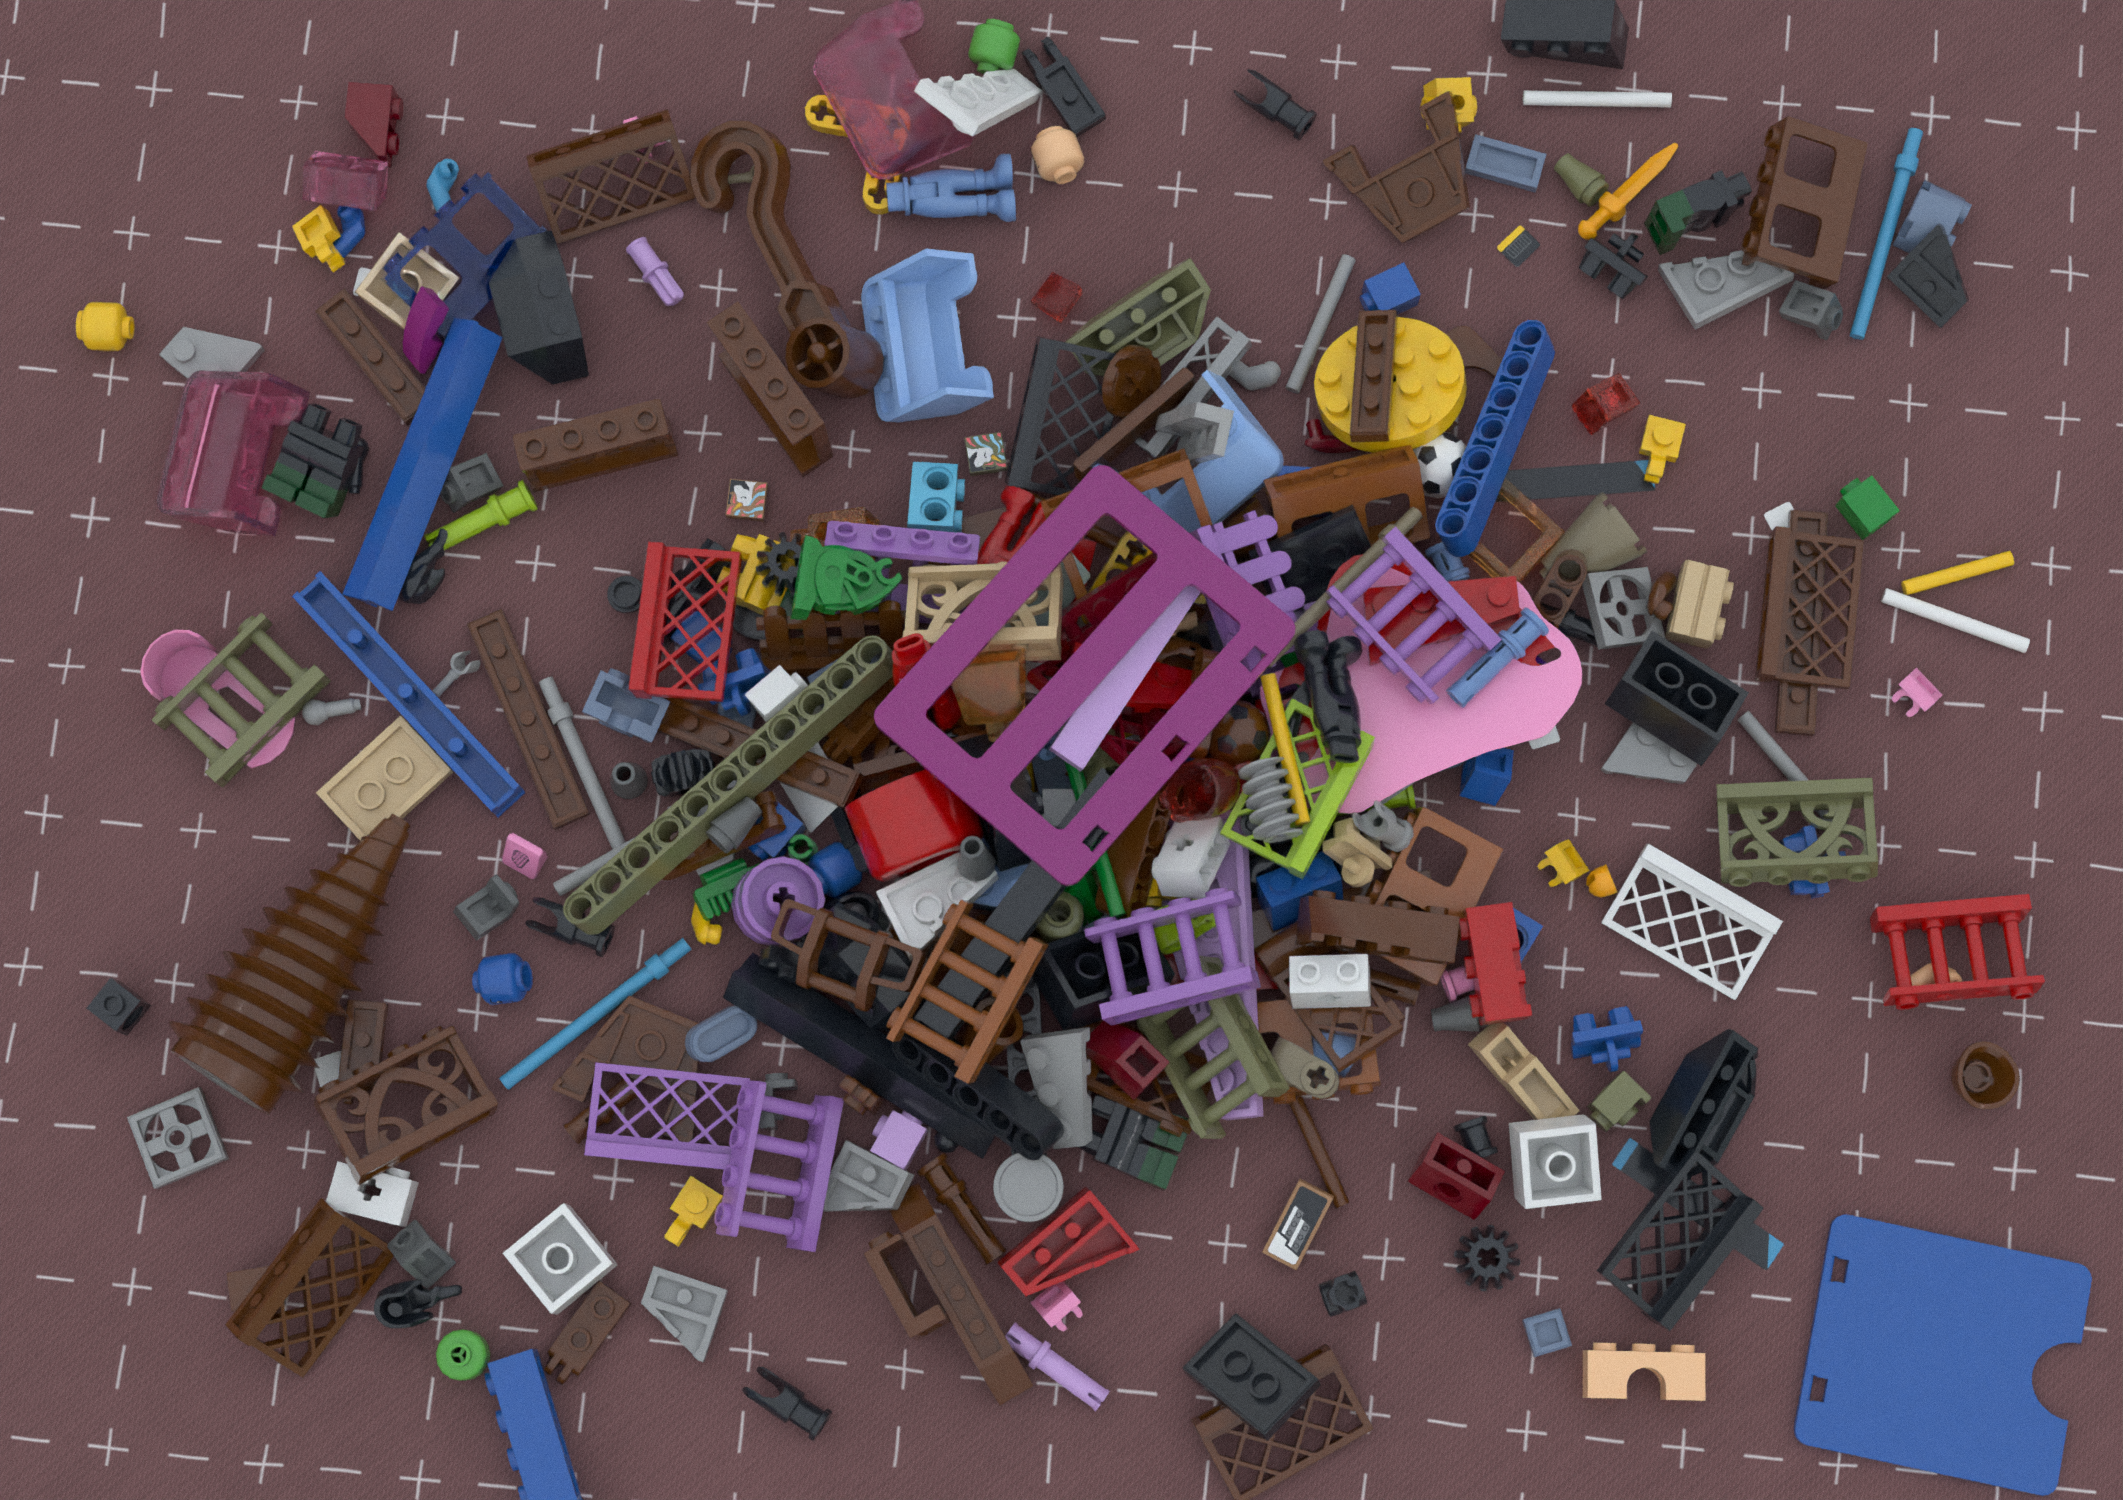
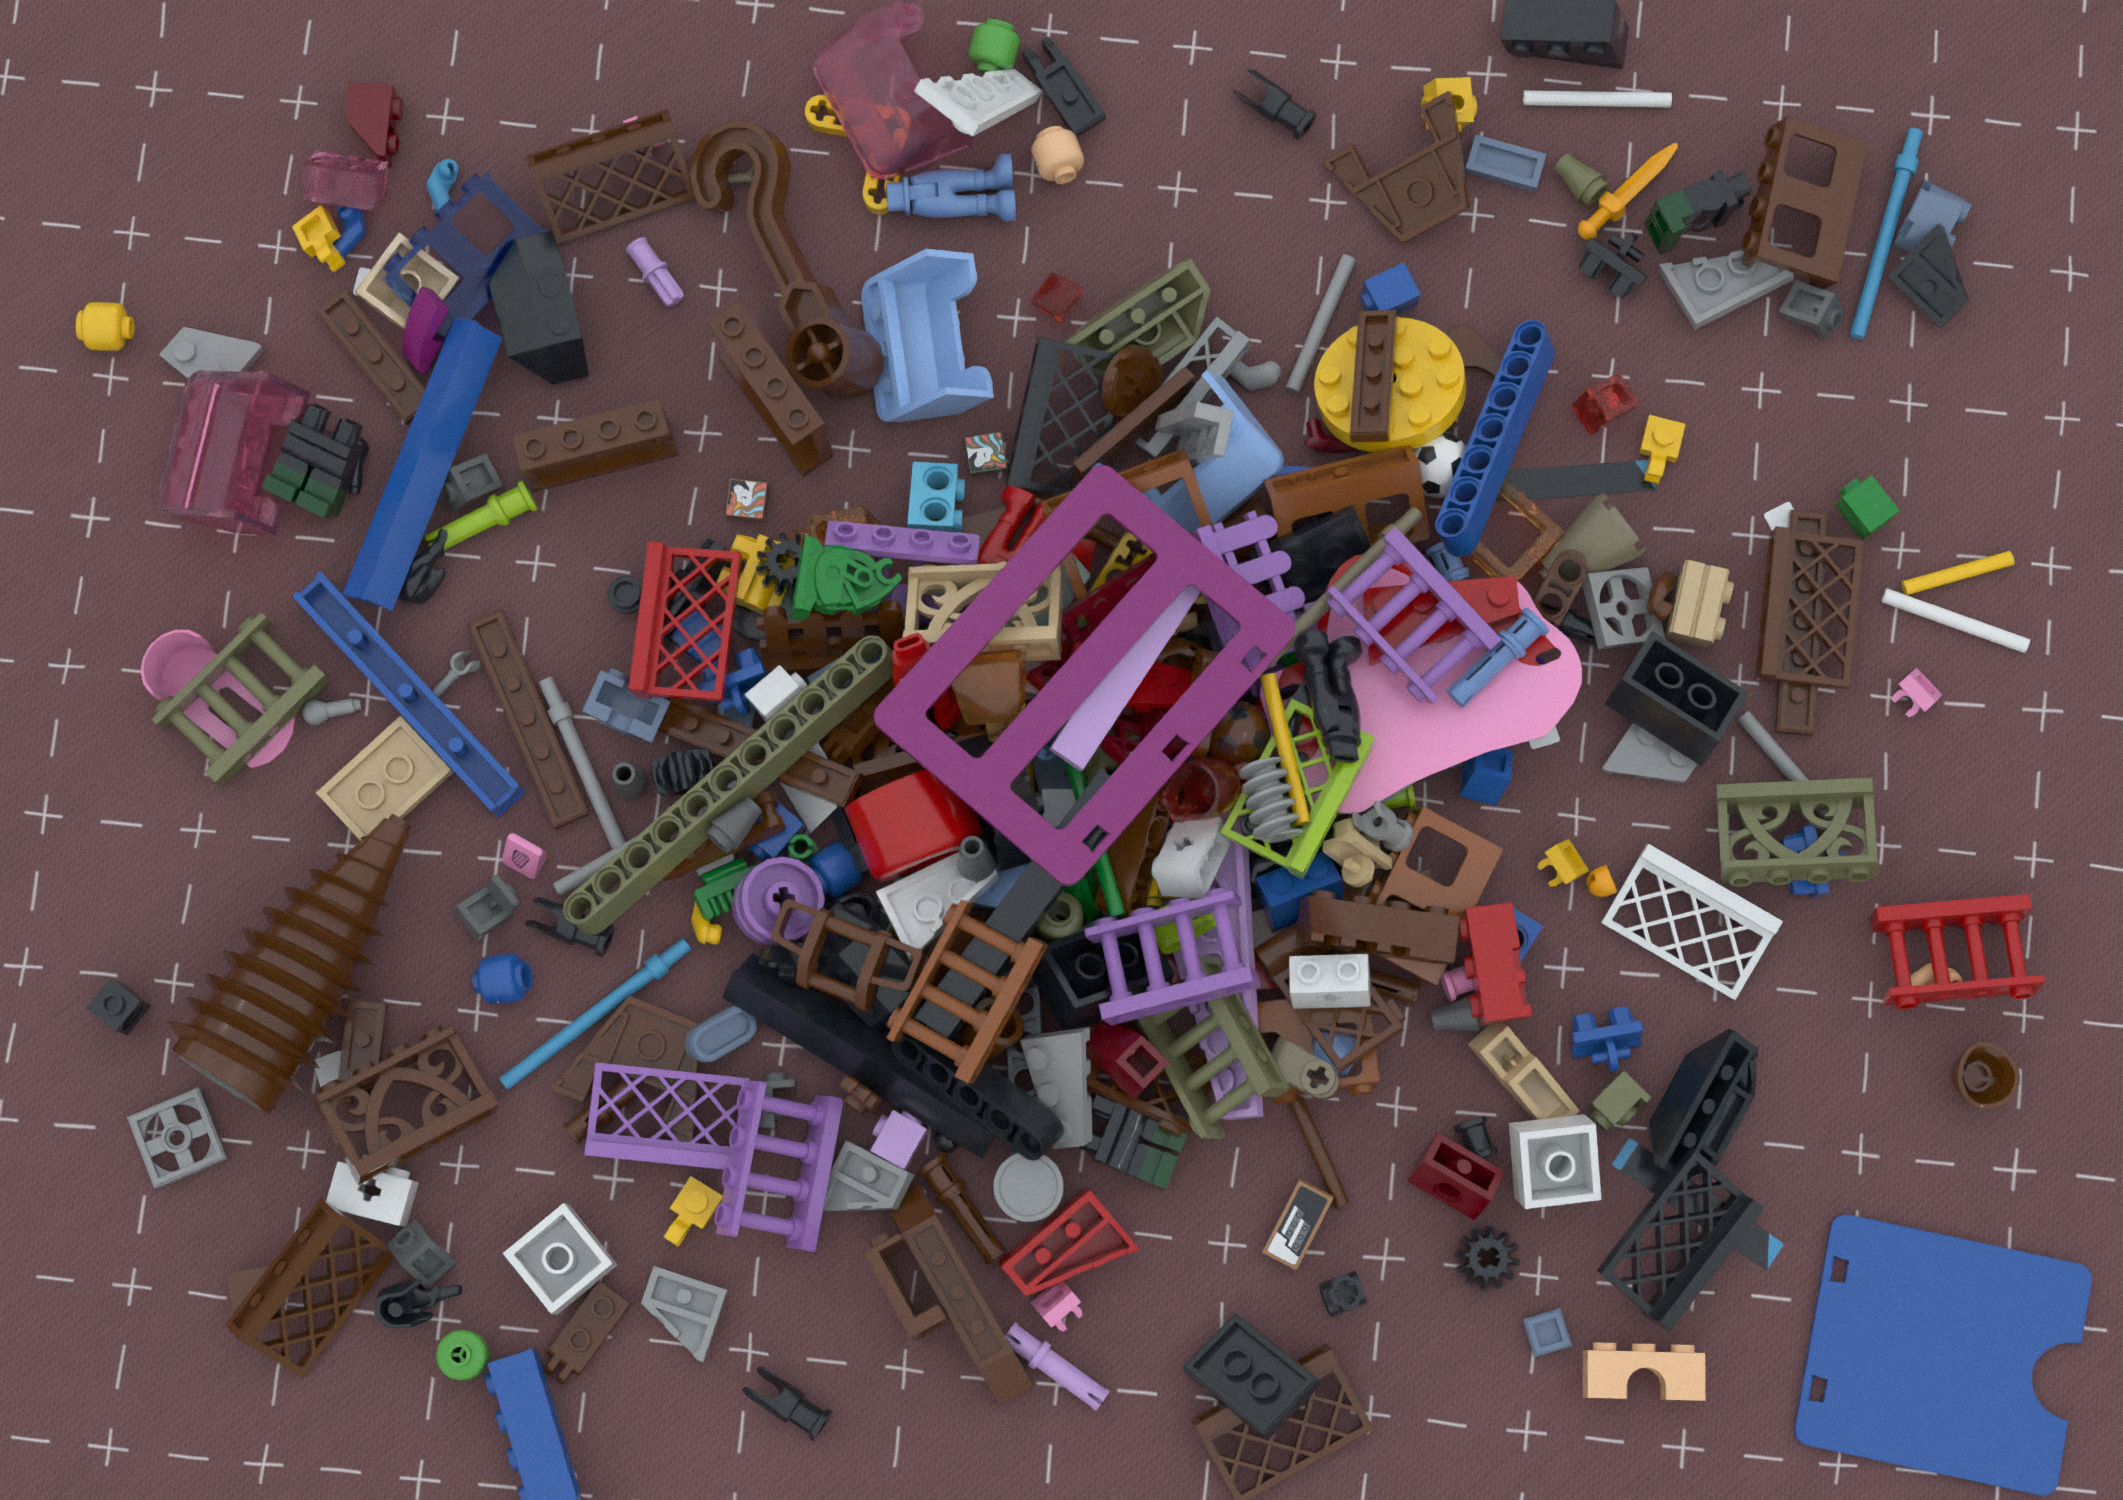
(1518, 246): black sticker -> none

